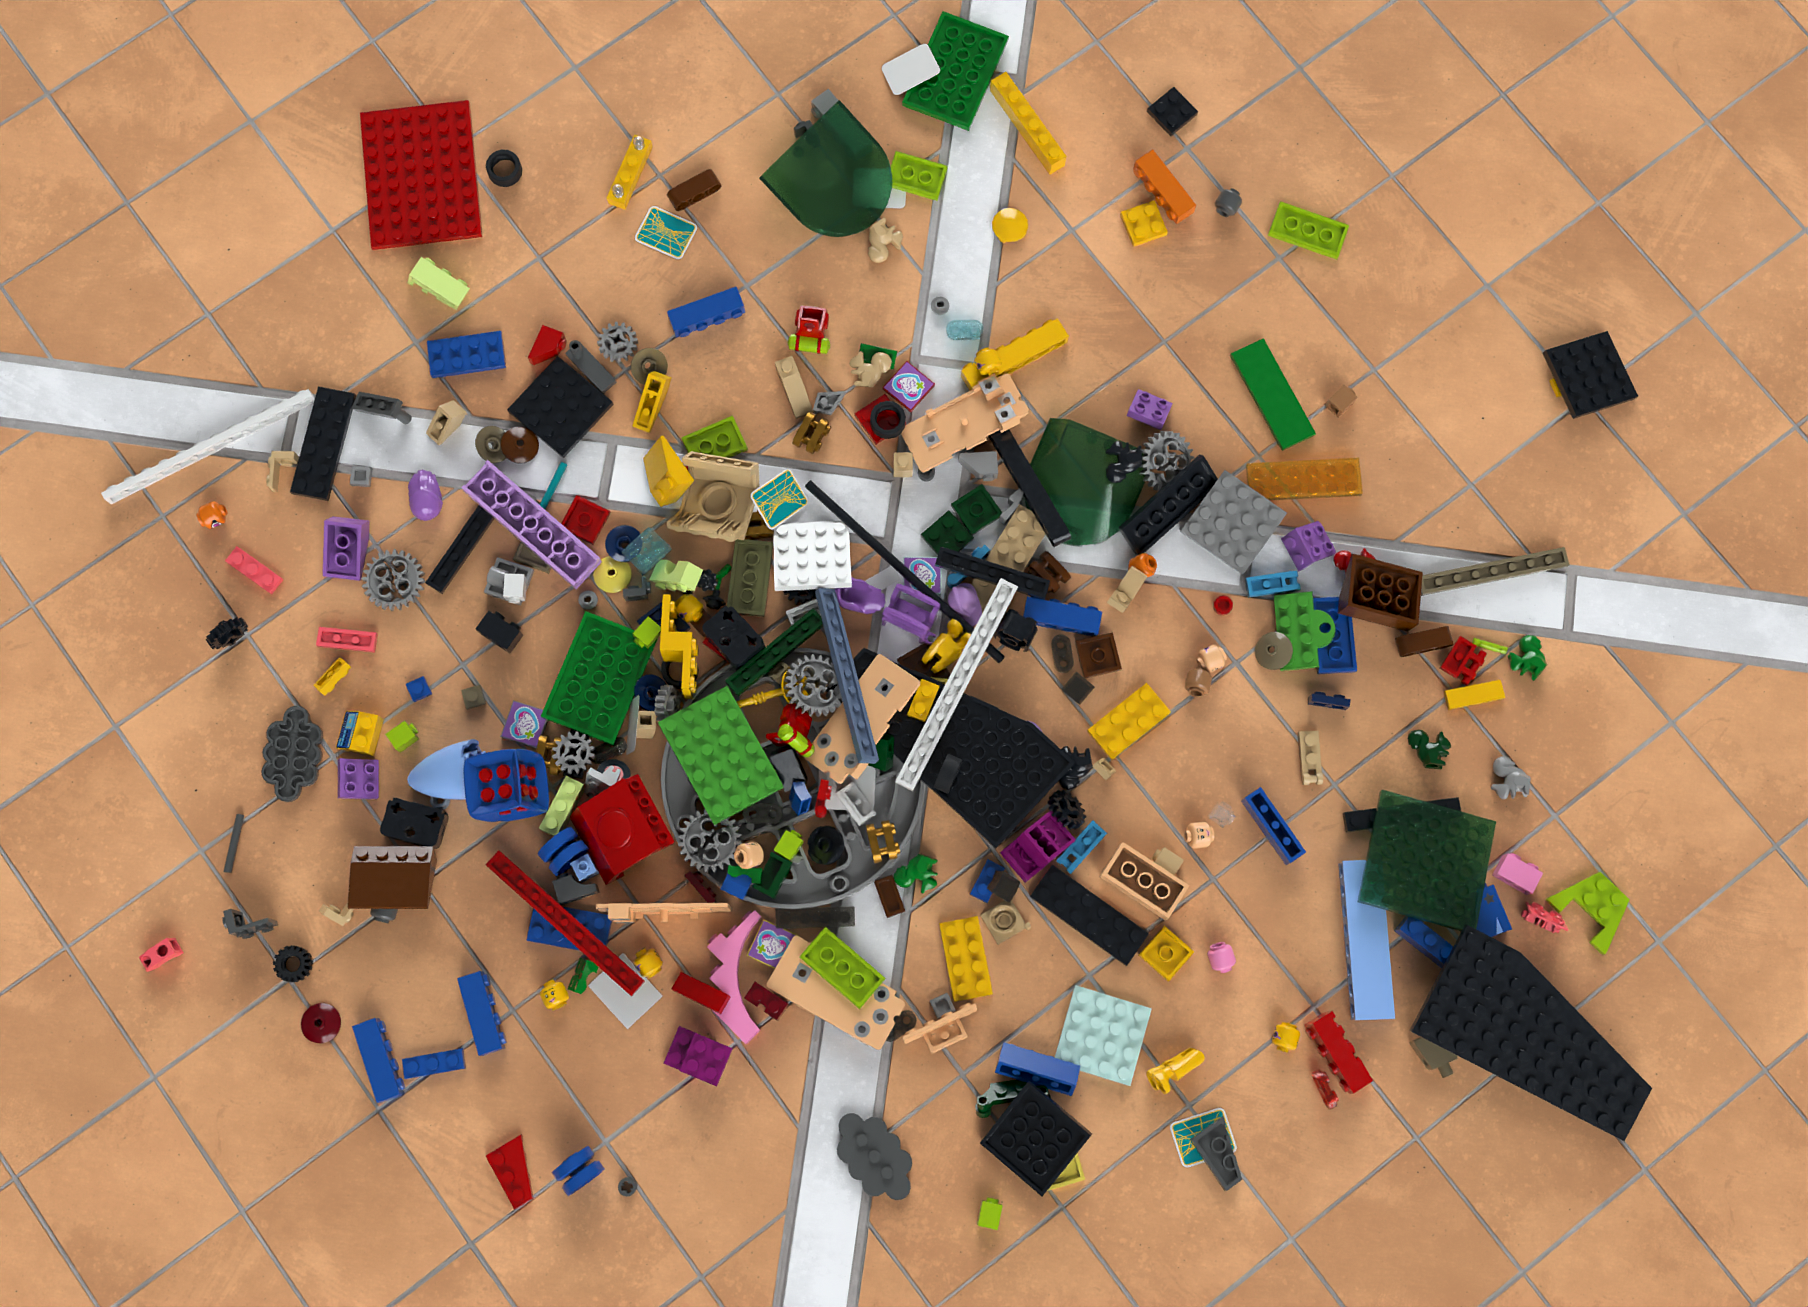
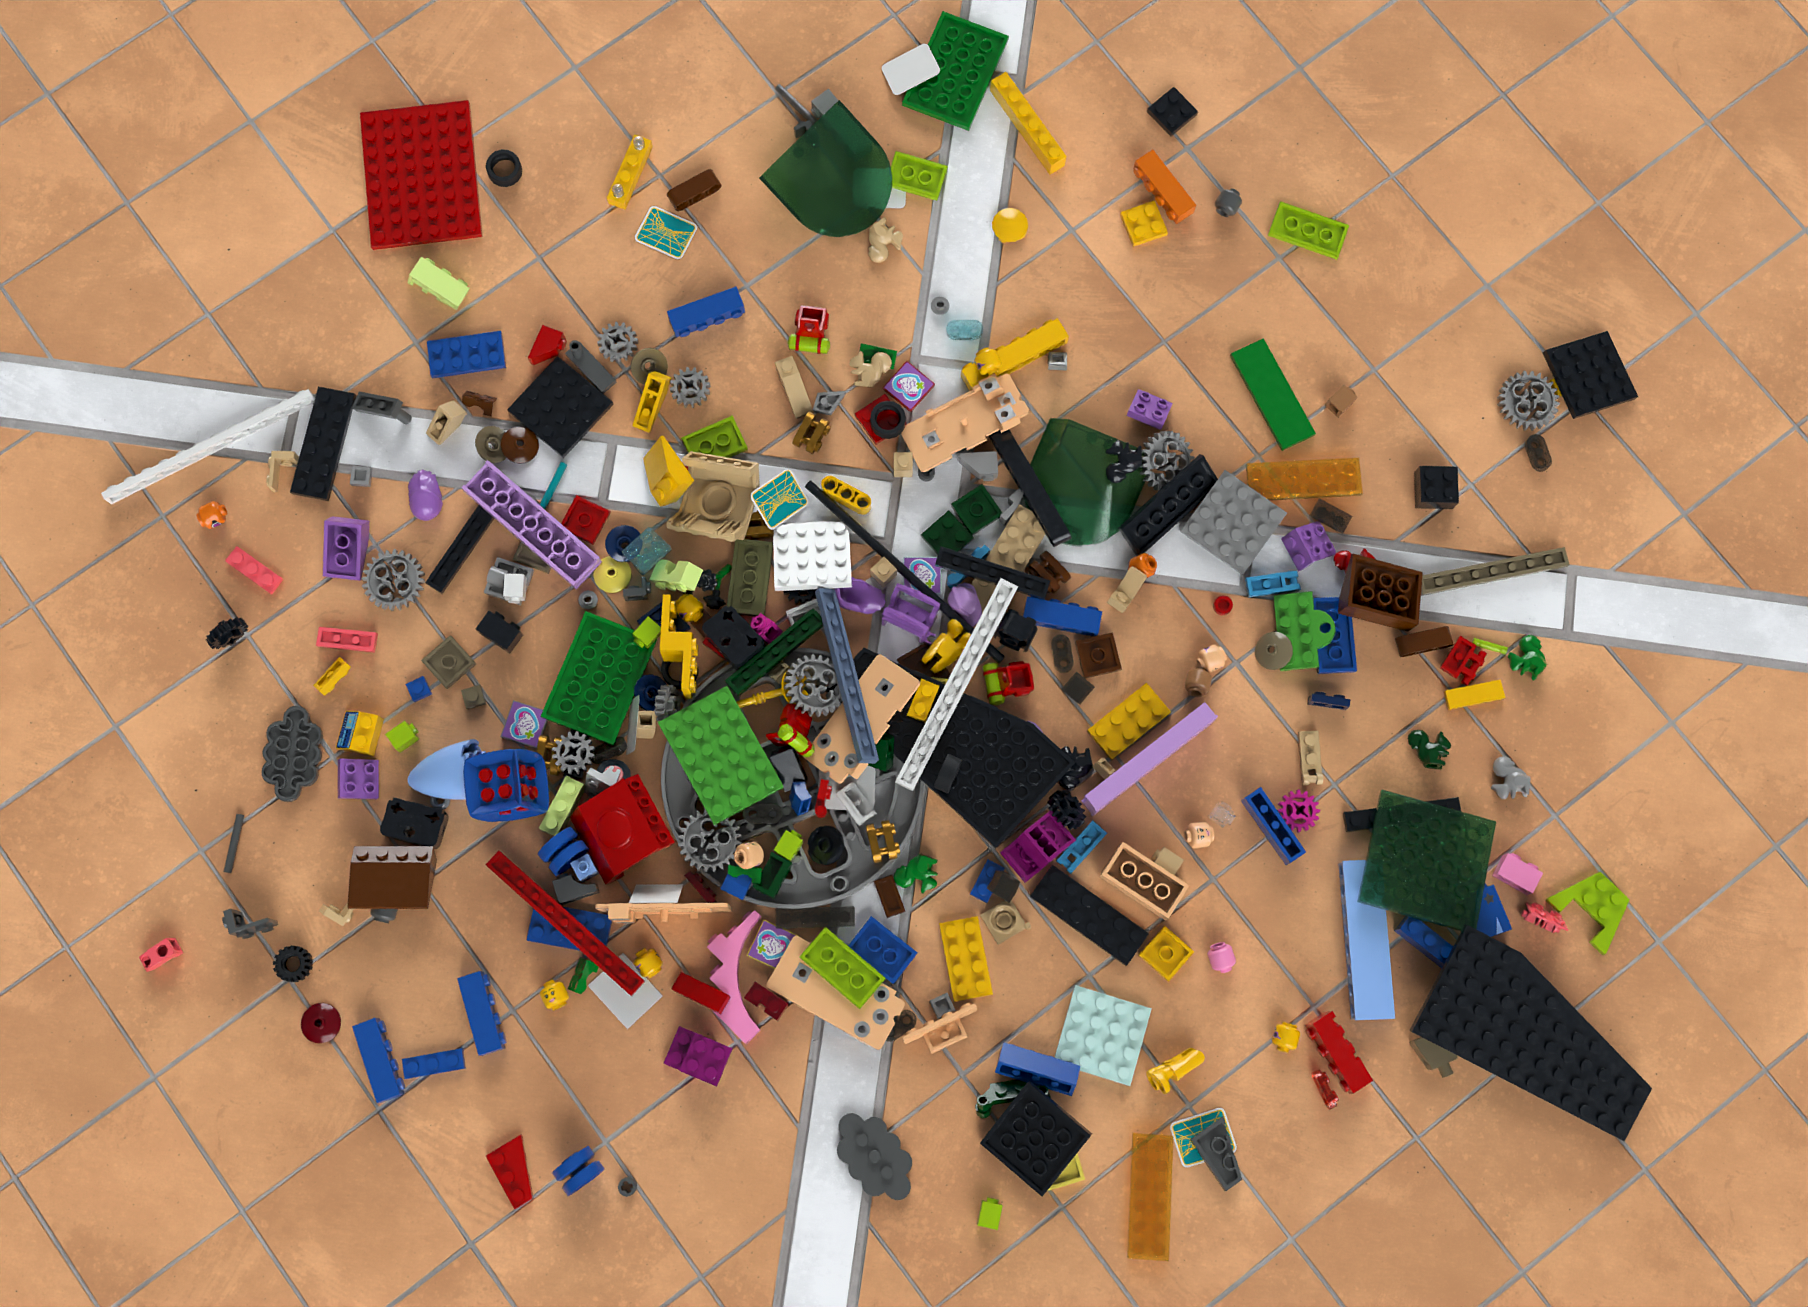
(448, 662): none -> dark tan tile
(484, 405): none -> reddish brown piece
(656, 893): none -> white sticker
(690, 379): none -> light grey gear
(765, 628): none -> dark pink brick
(804, 112): none -> flat silver bar
(852, 501): none -> yellow beam
(882, 950): none -> blue plate
(883, 572): none -> tan brick
(1008, 680): none -> red piece
(1057, 361): none -> light grey tile
(1149, 759): none -> lavender tile
(1150, 1197): none -> clear yellow plate
(1293, 805): none -> dark pink gear
(1330, 516): none -> clear smoke plate
(1436, 487): none -> black brick
(1512, 401): none -> light grey gear
(1540, 453): none -> clear smoke plate

